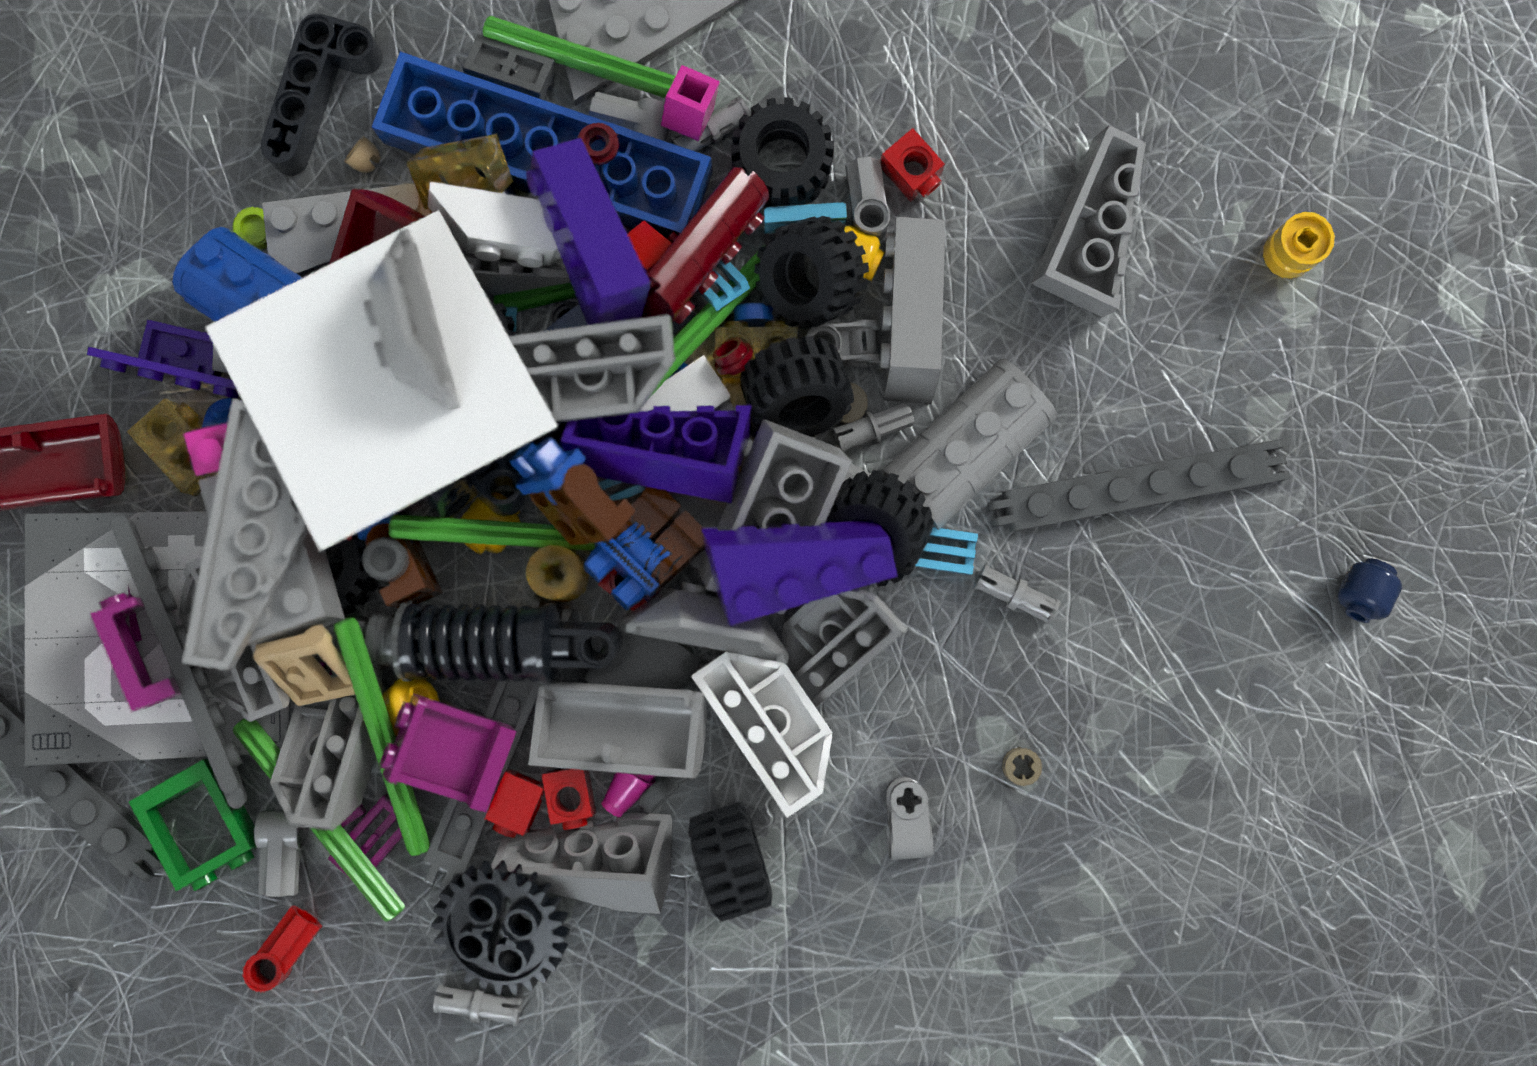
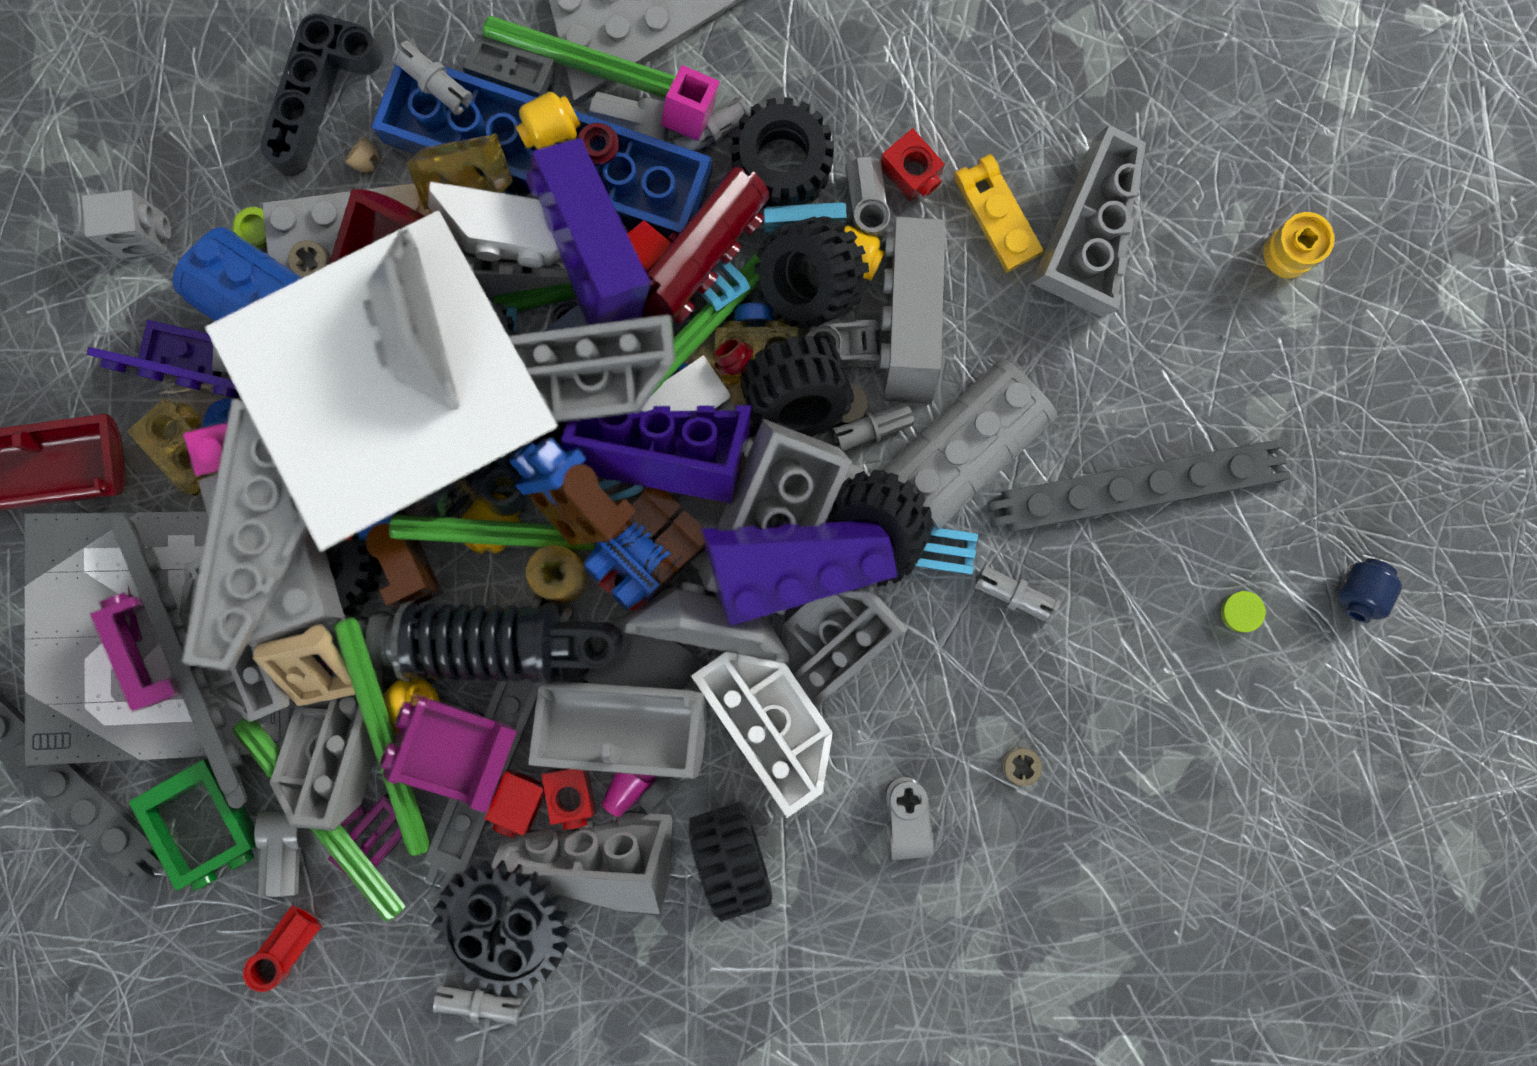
(125, 224): none -> light grey brick
(296, 262): none -> dark tan bush
(385, 559): dark grey tile -> none
(432, 77): none -> light grey pin
(547, 121): none -> yellow head
(998, 214): none -> yellow plate
(1243, 611): none -> lime tile

